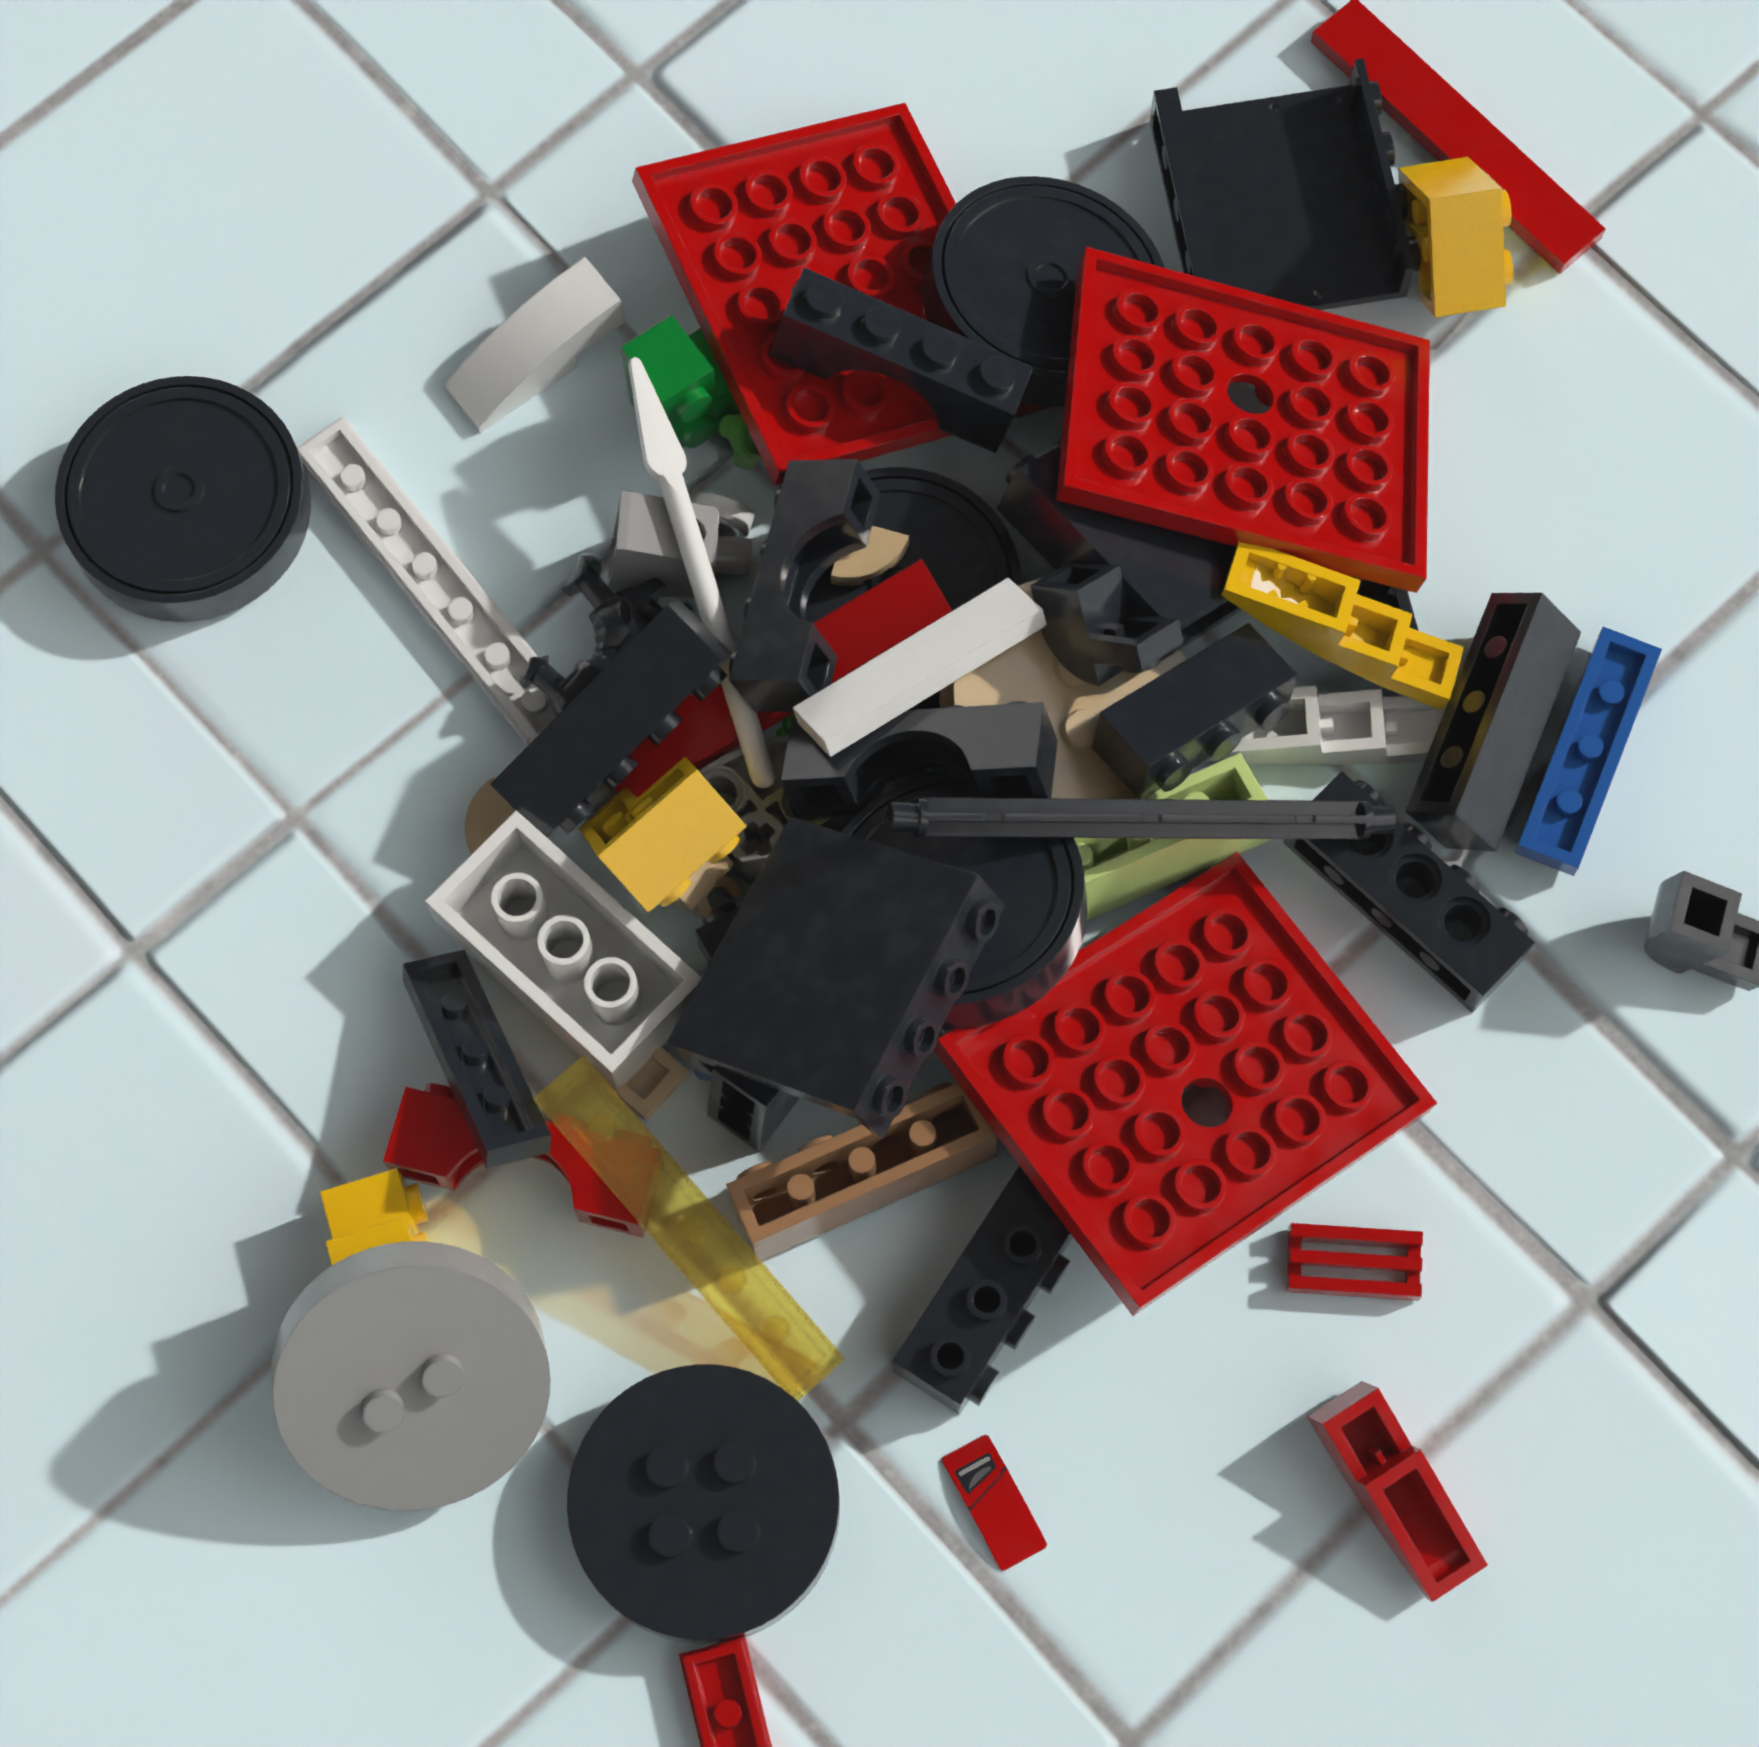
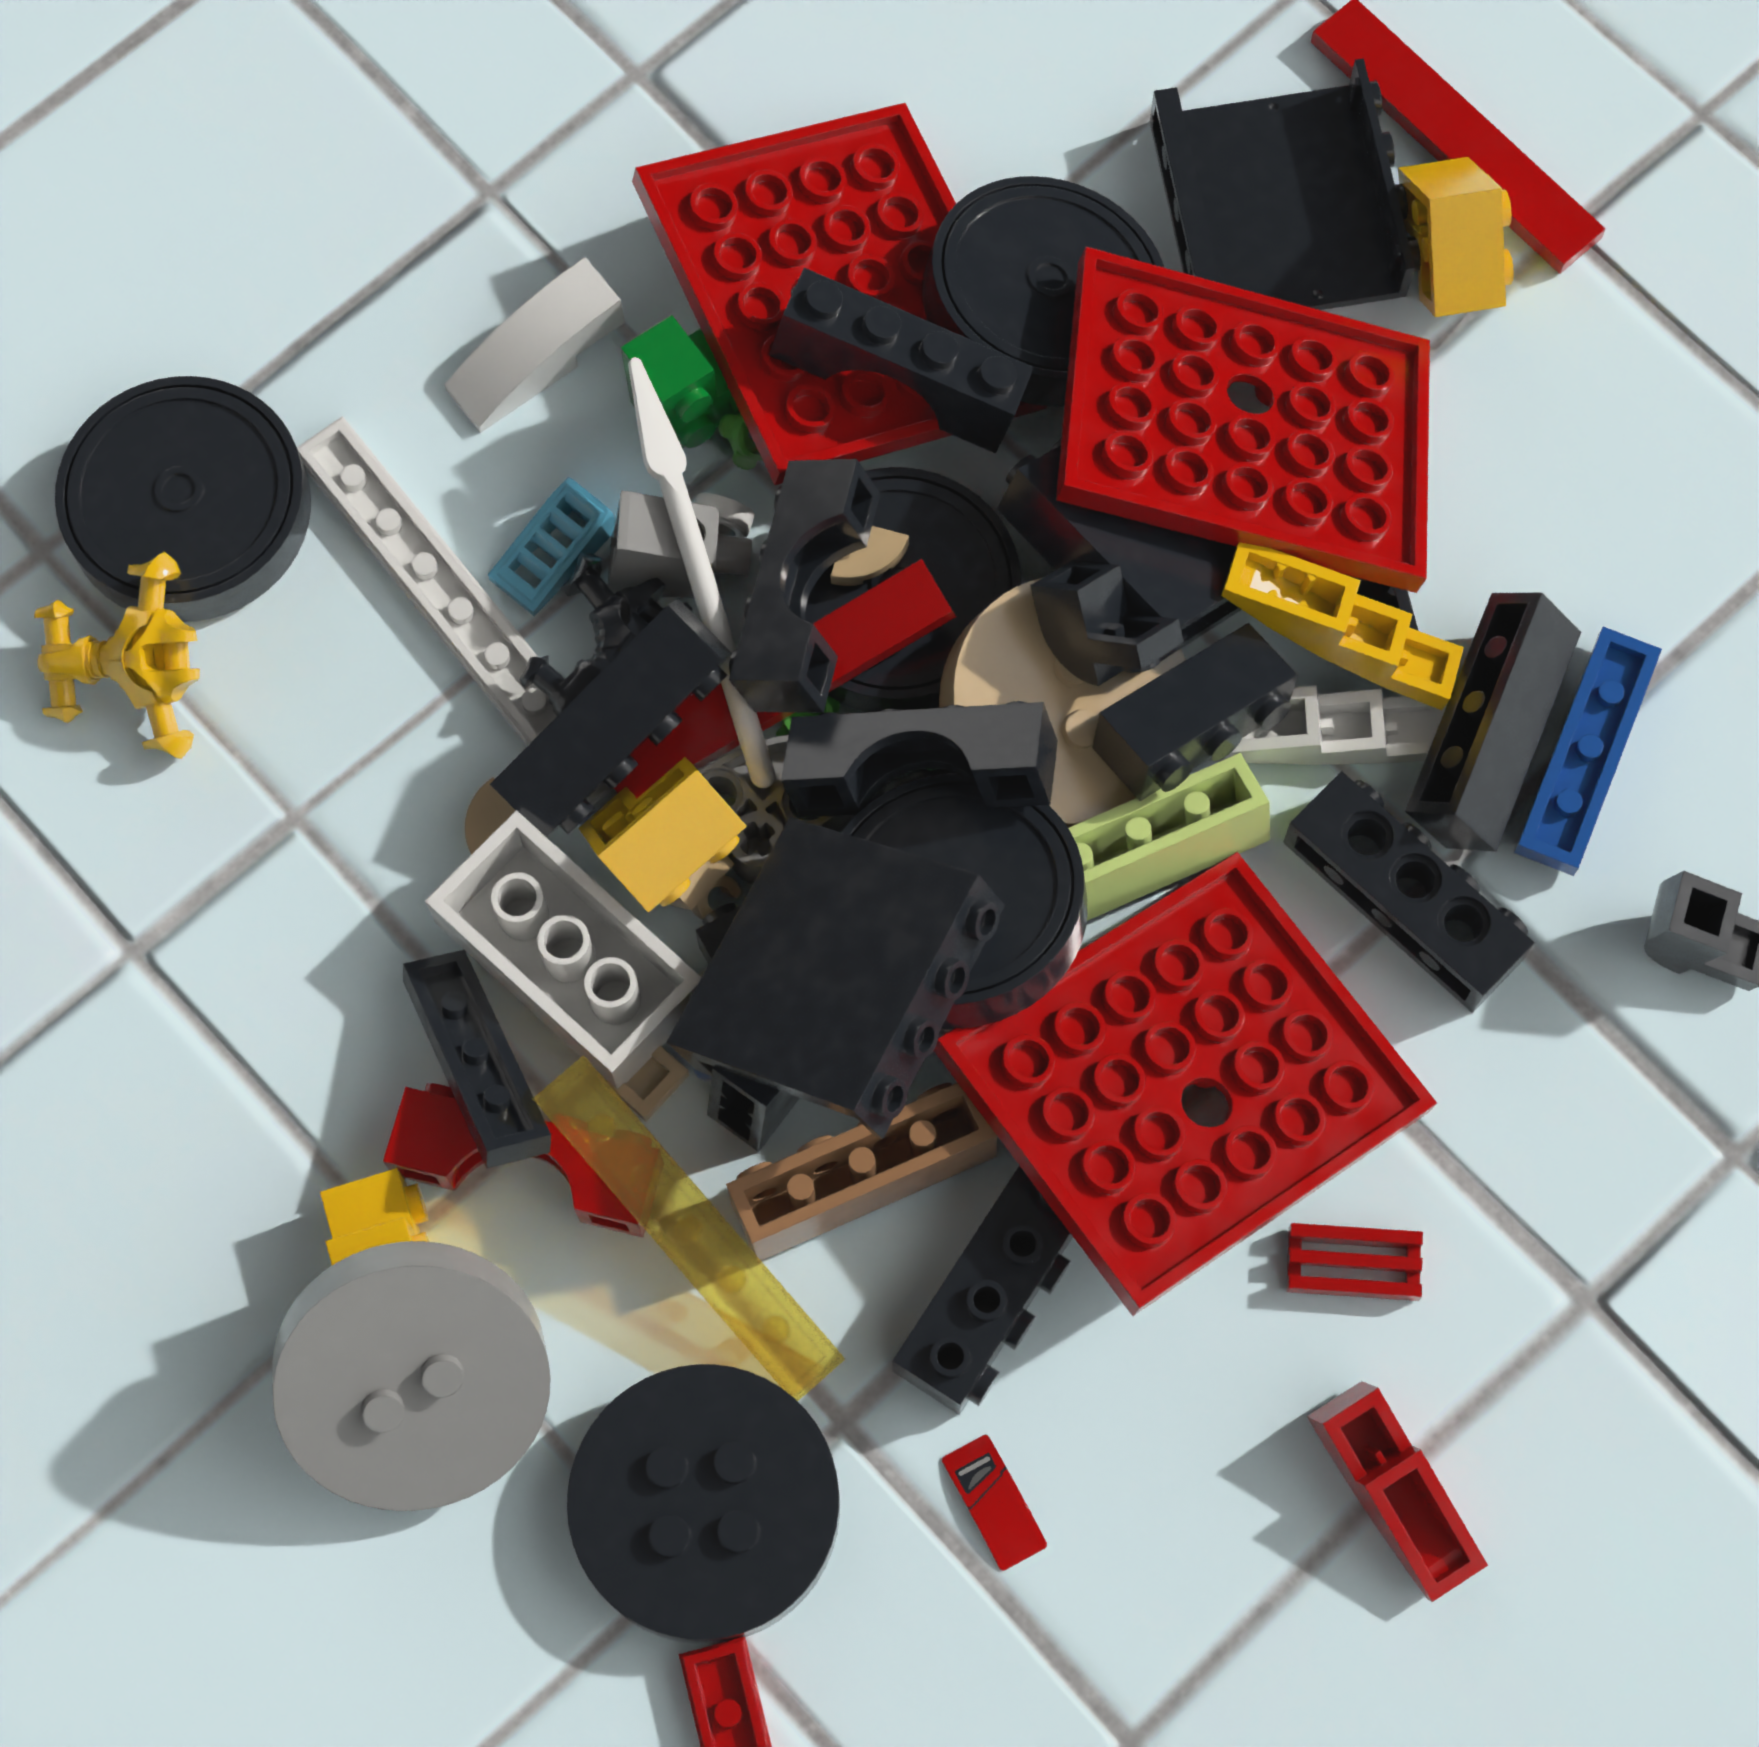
(143, 656): none -> yellow piece
(553, 515): none -> medium azure slope
(919, 666): white tile -> none
(1139, 818): black piece -> none

